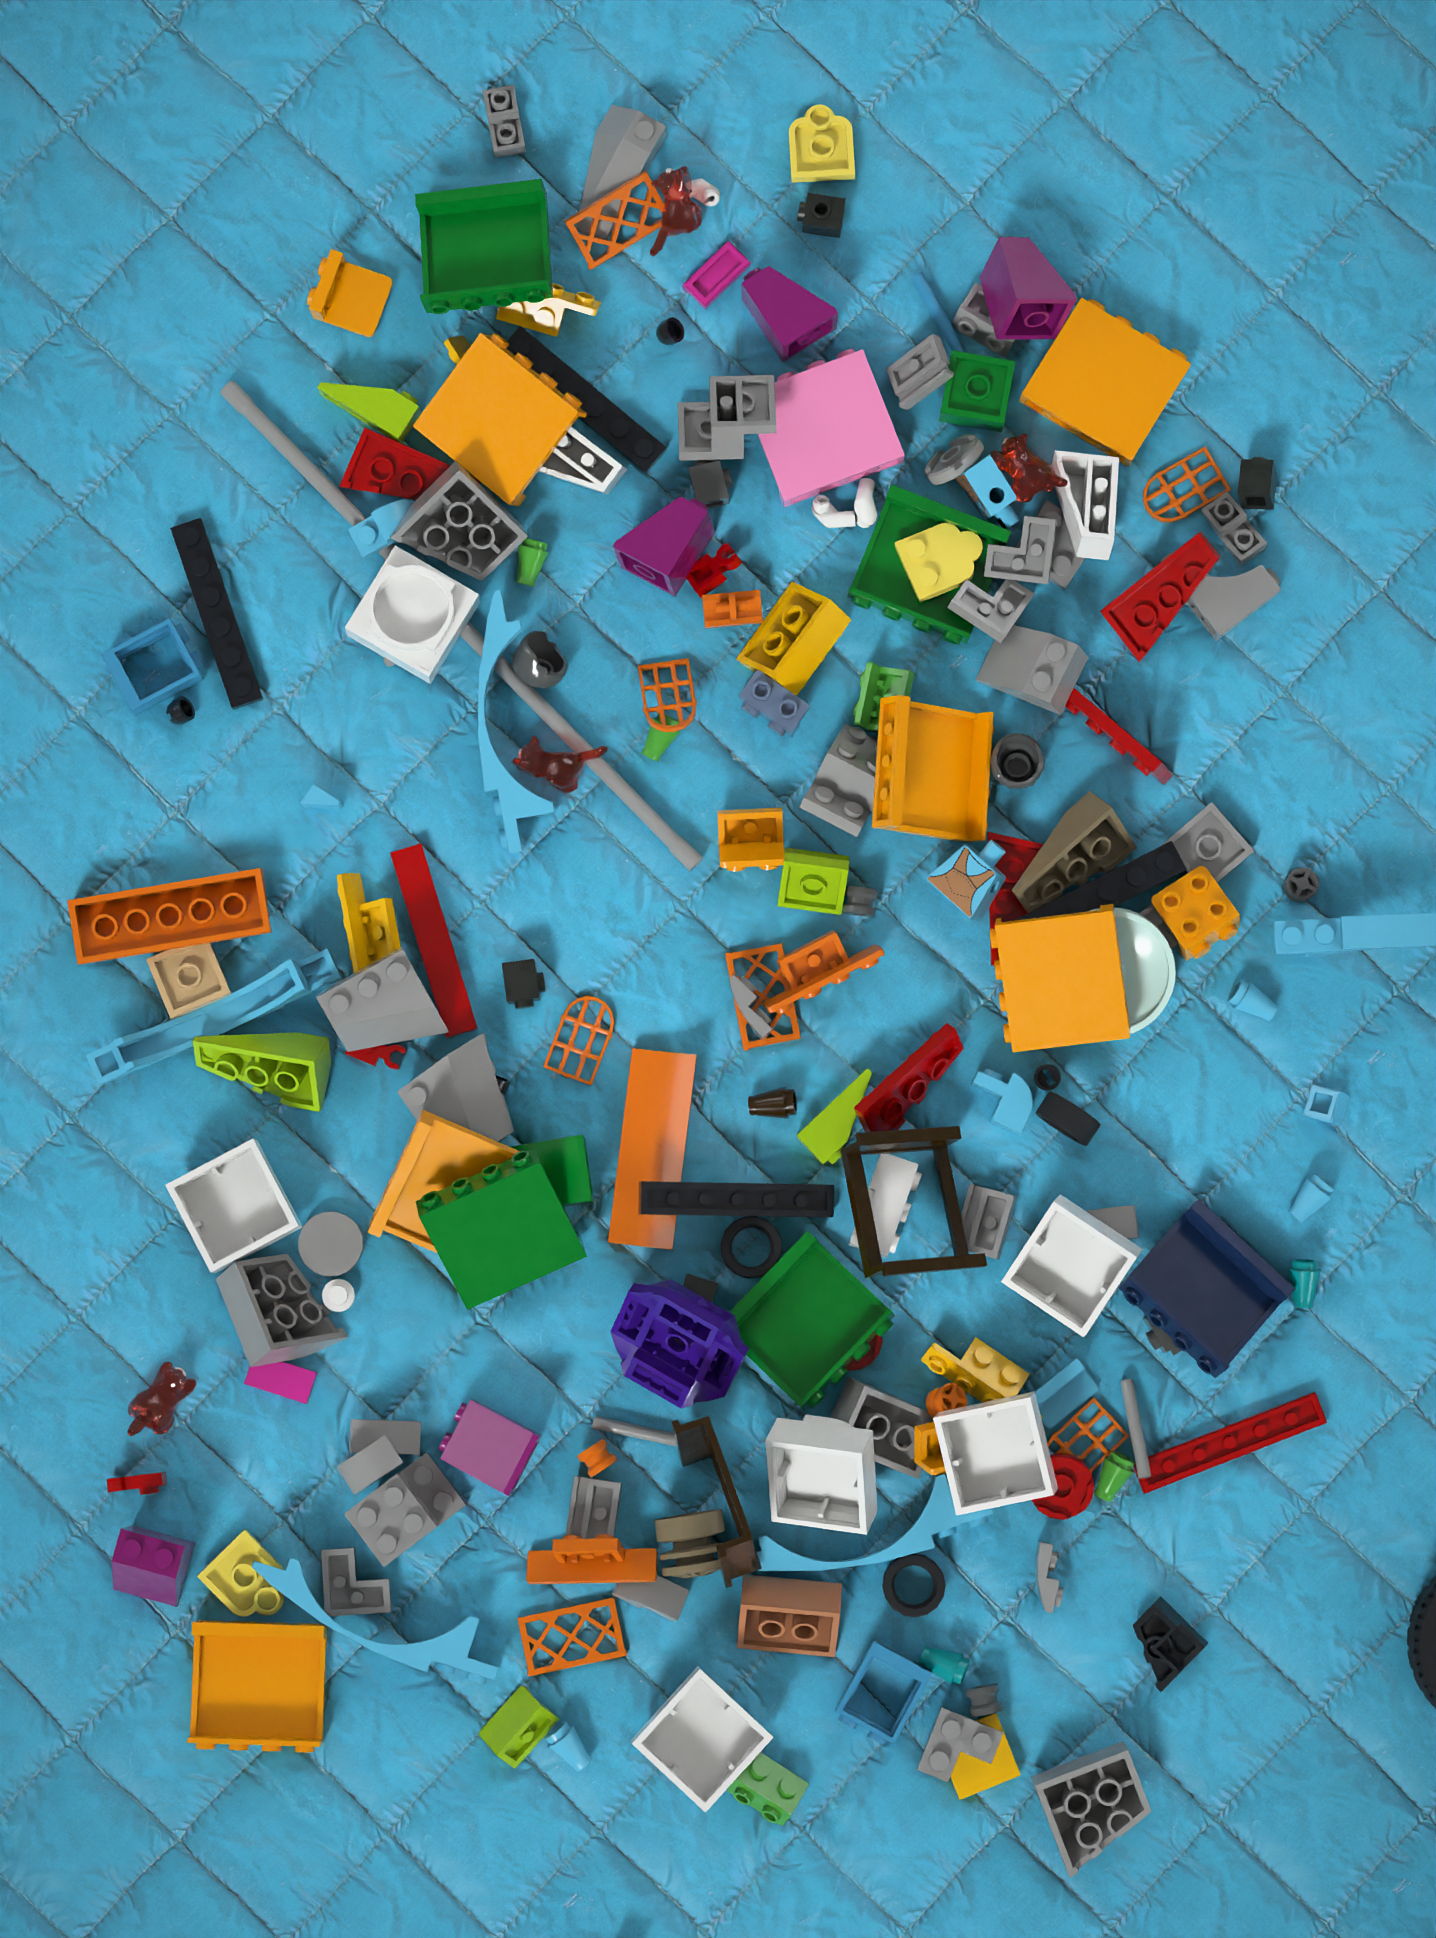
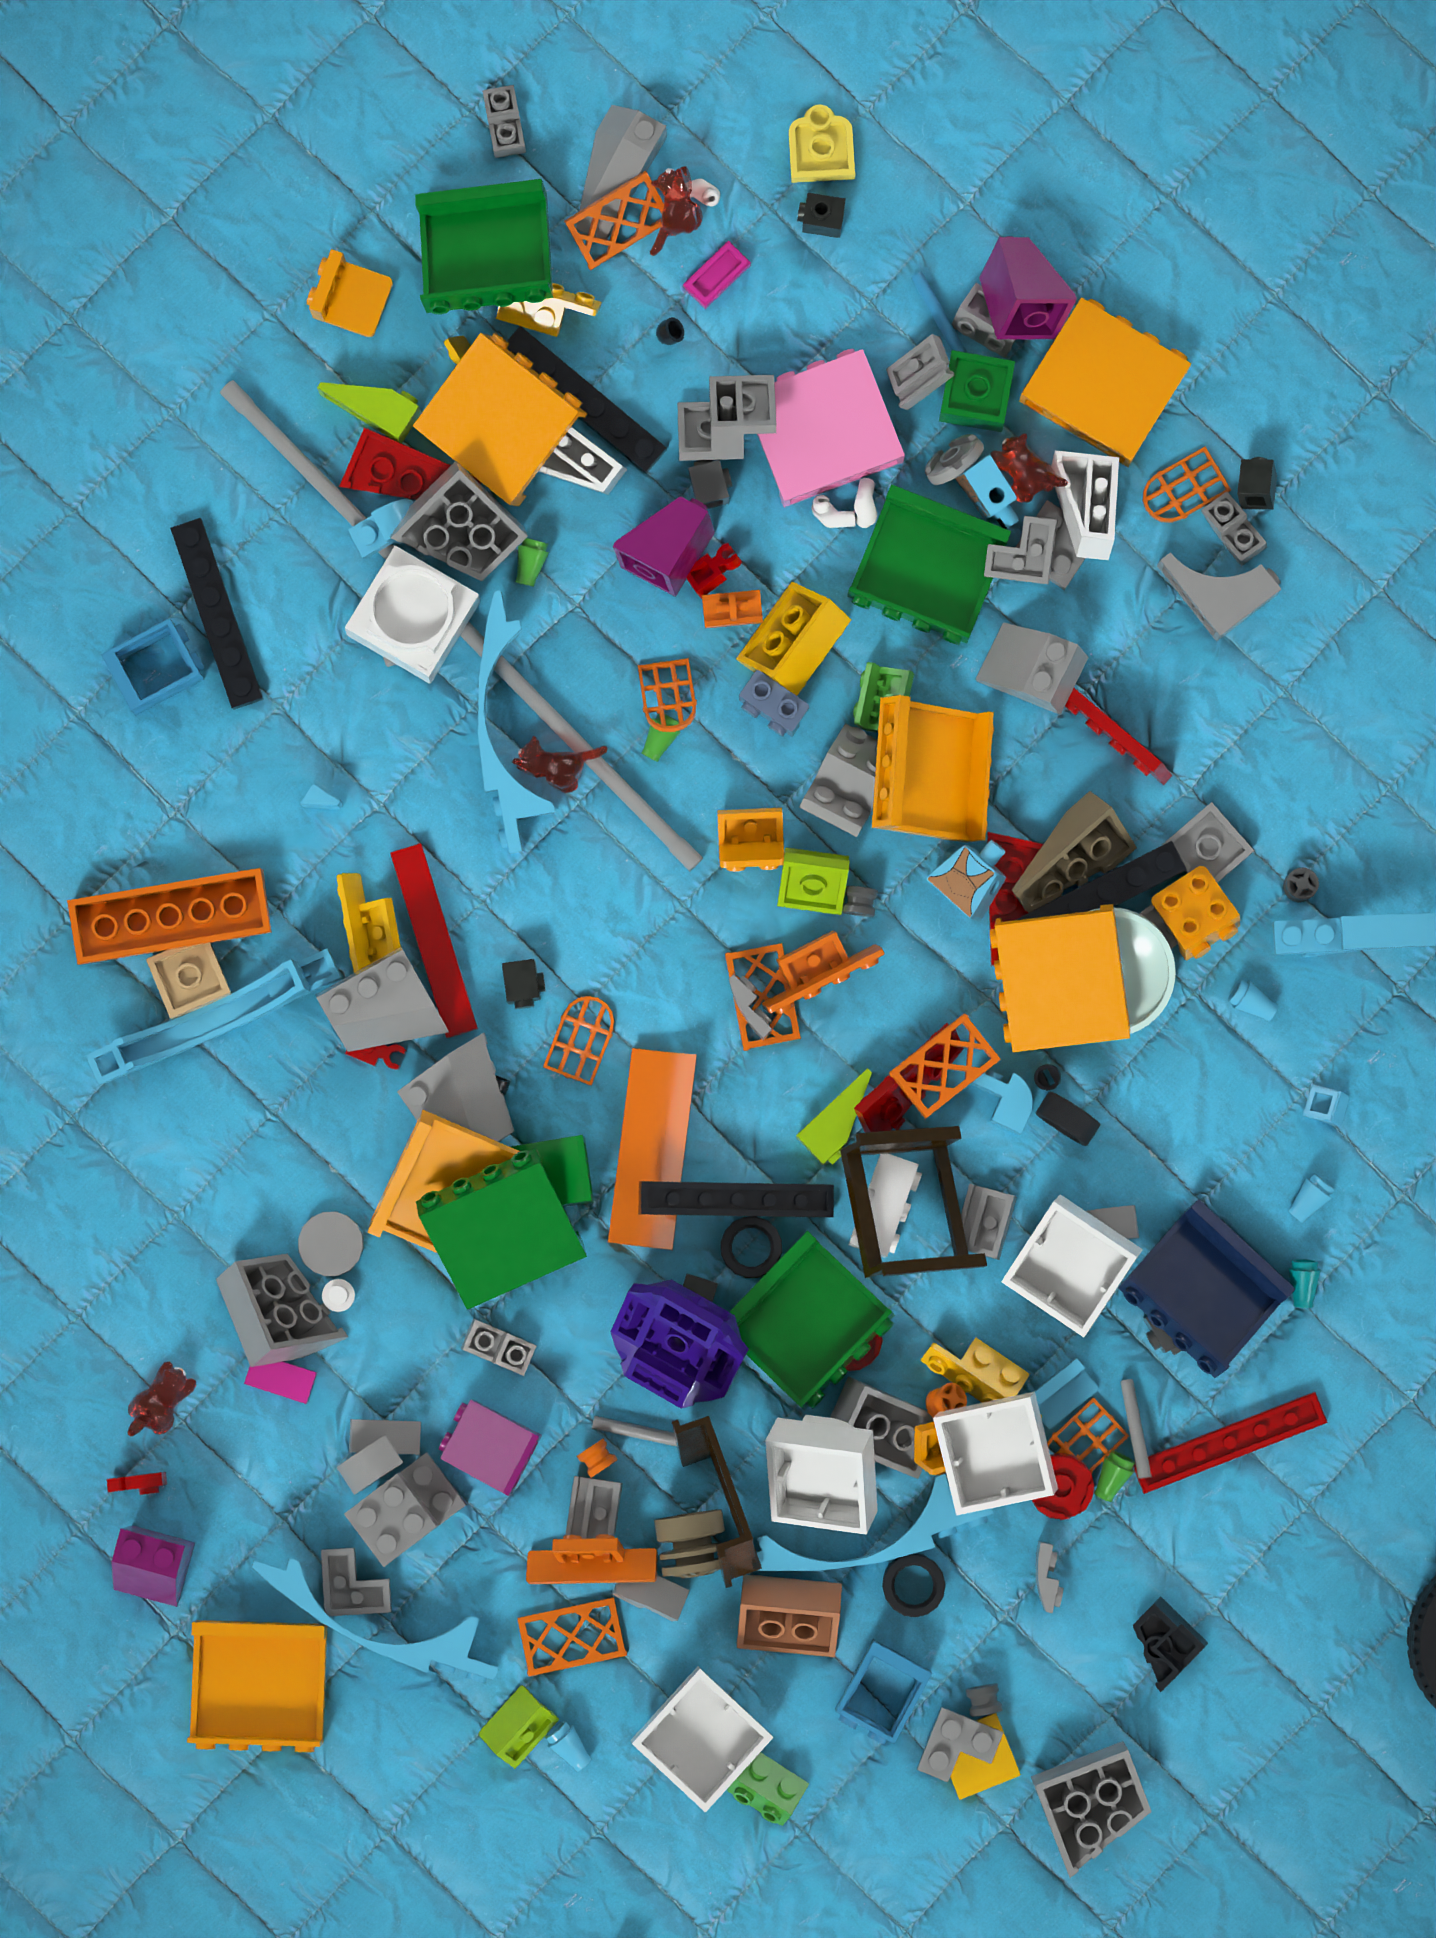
(181, 711): black hinge -> none
(233, 1206): white container -> none
(237, 1583): light yellow plate -> none
(281, 1063): lime wedge -> none
(498, 1347): none -> light grey slope
(539, 661): dark grey hair -> none
(774, 1103): dark brown cone -> none
(786, 311): magenta slope -> none
(939, 559): light yellow plate -> none
(945, 1093): none -> orange window
(945, 1664): teal cone -> none
(988, 613): light grey plate -> none
(1017, 761): dark grey hair -> none
(1155, 600): red wing -> none

